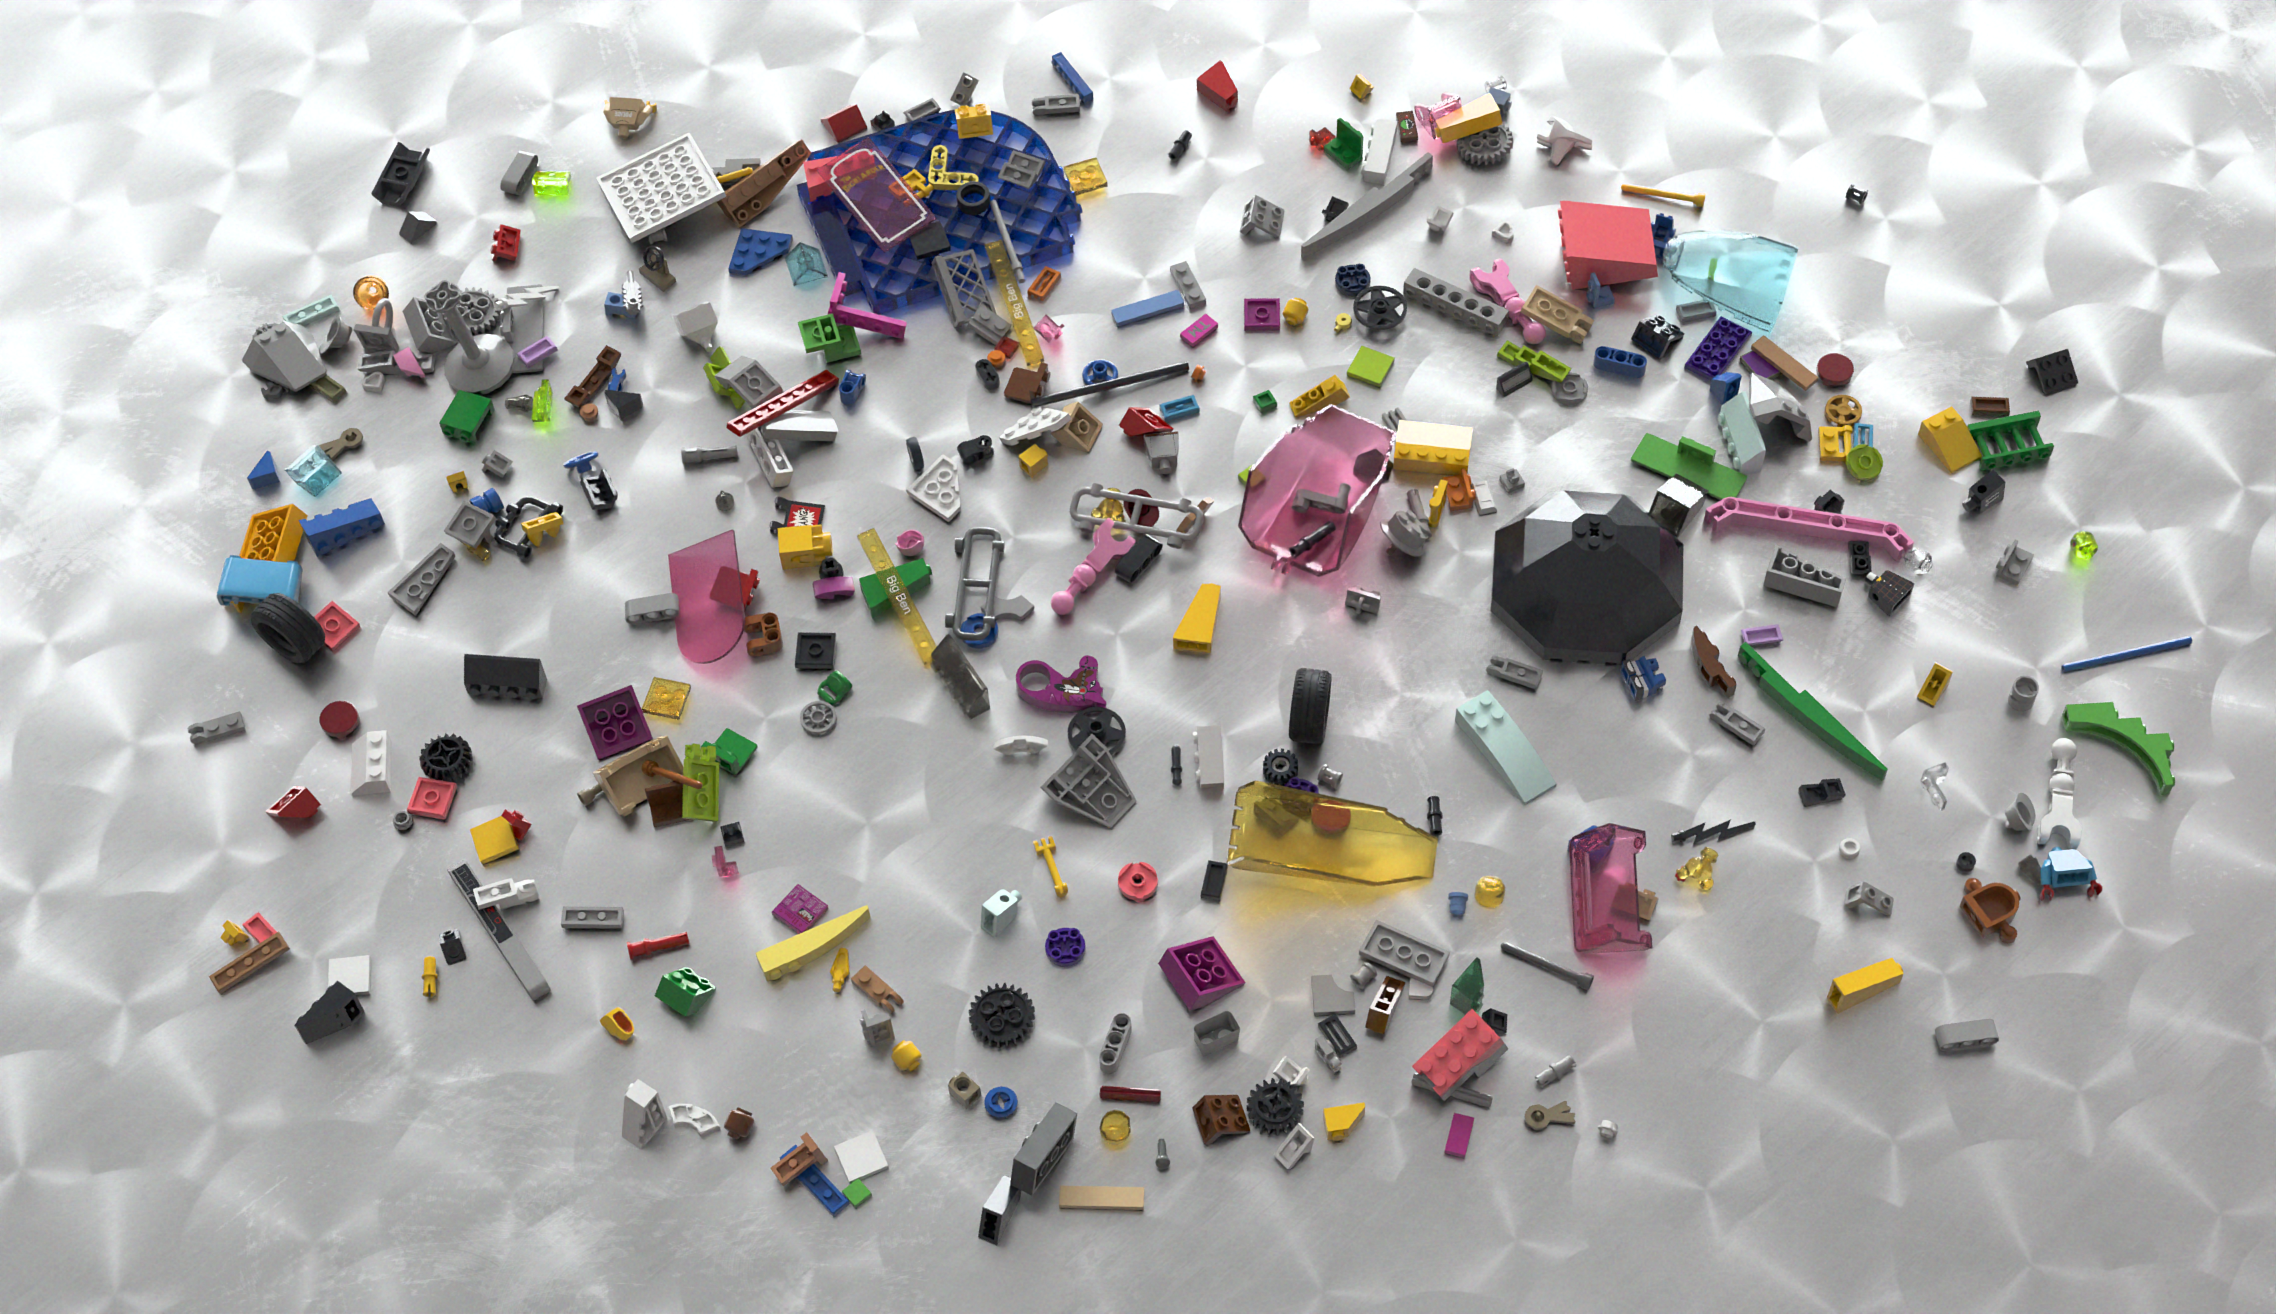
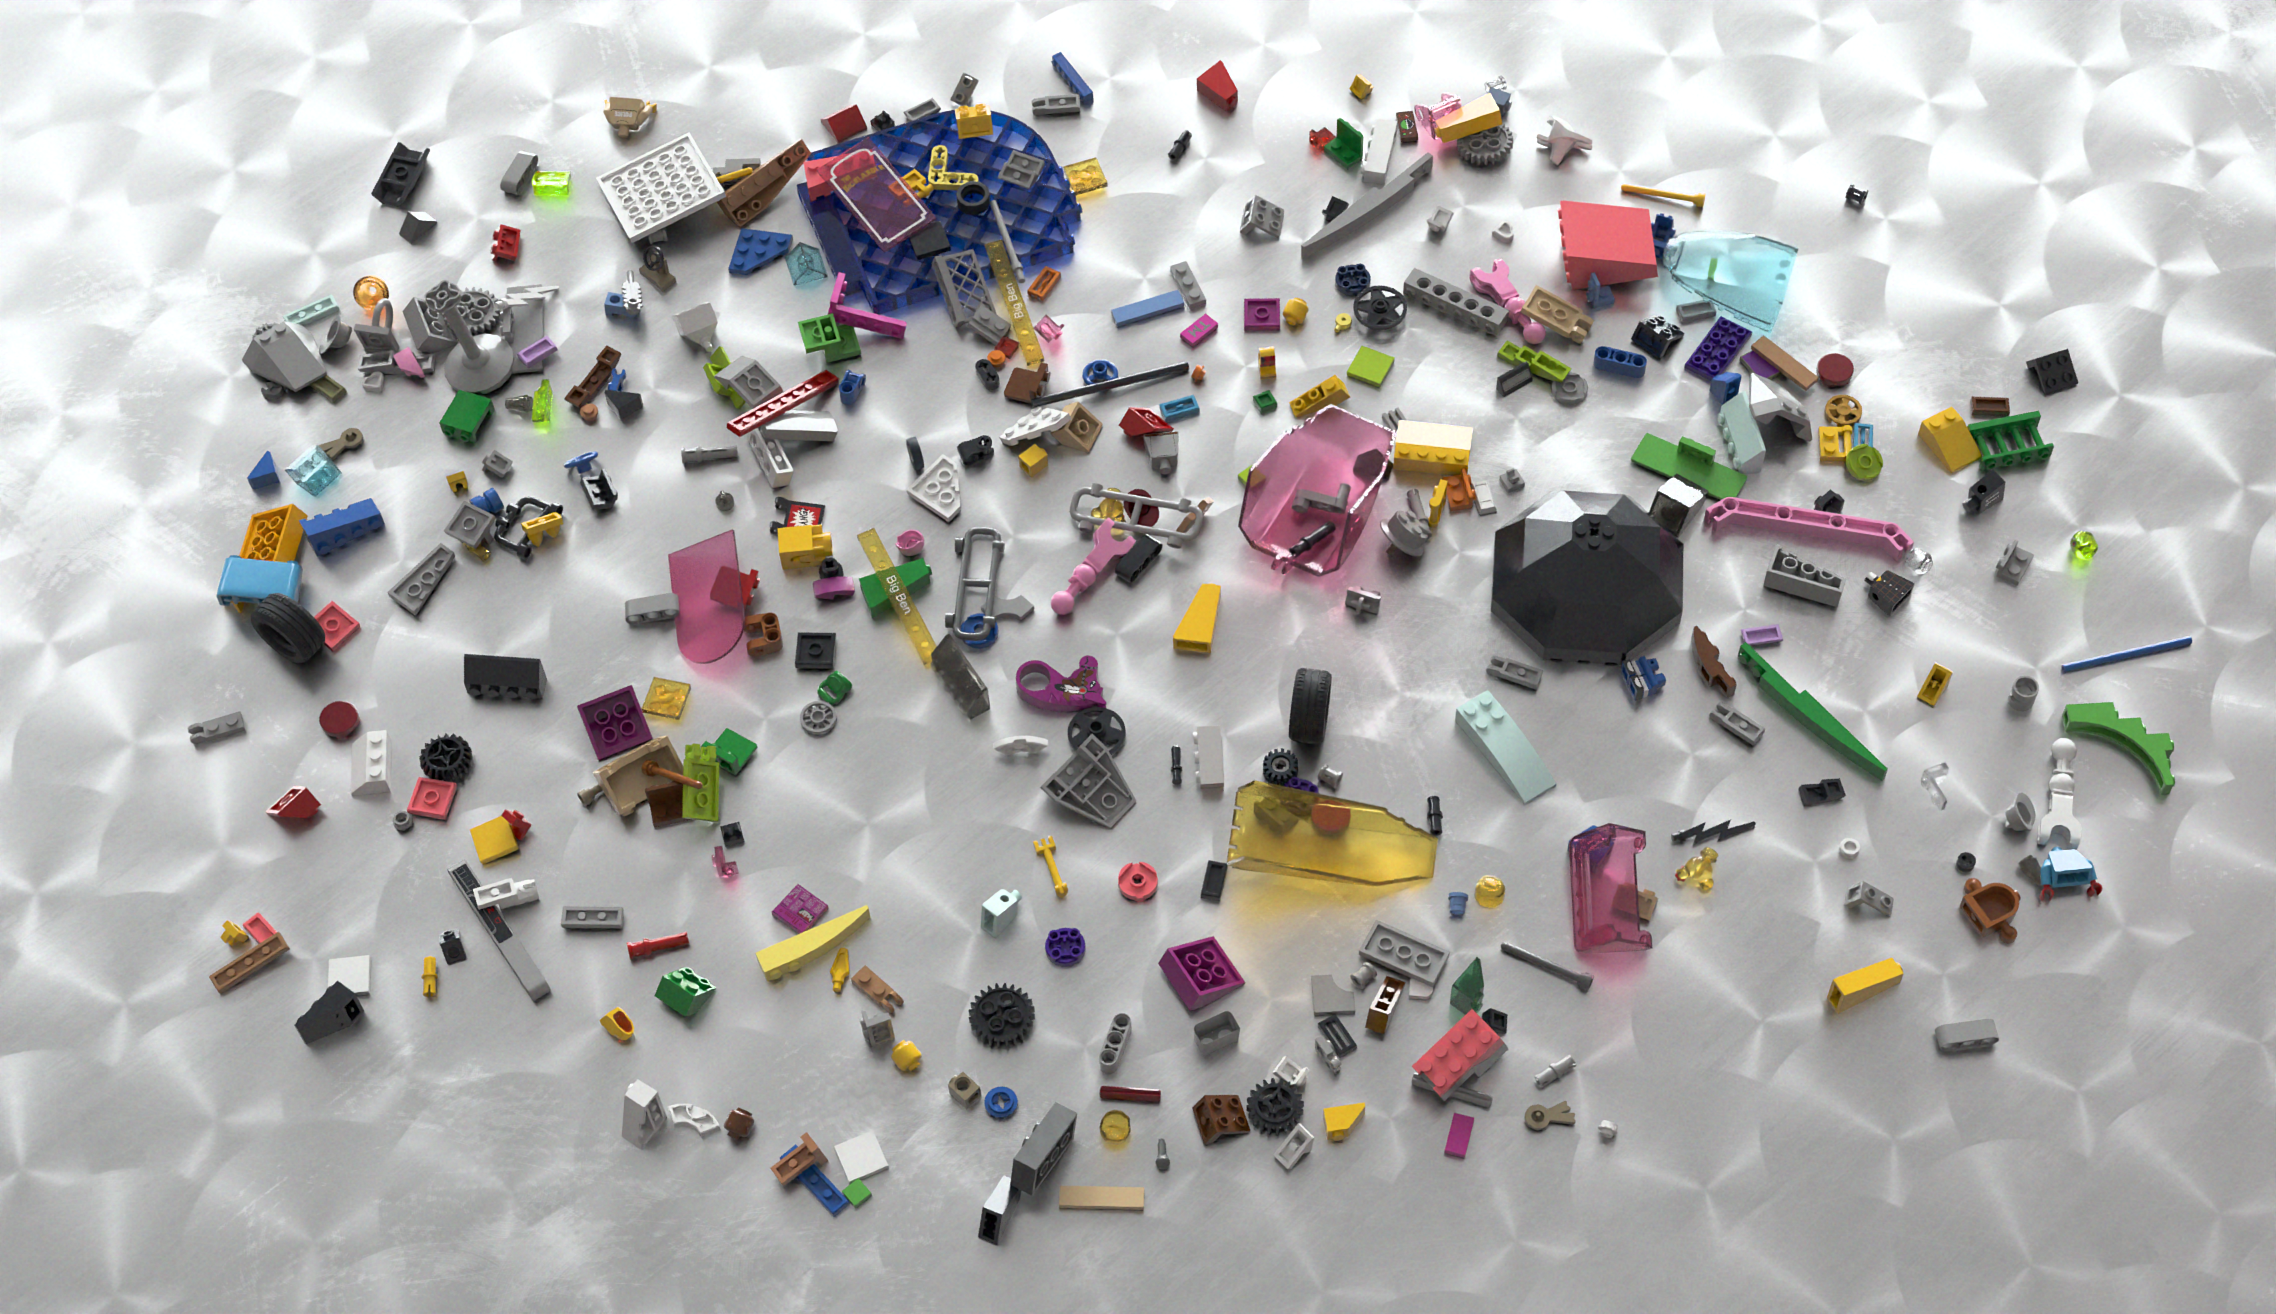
(1266, 363): none -> yellow leg
(1859, 557): black slope -> none

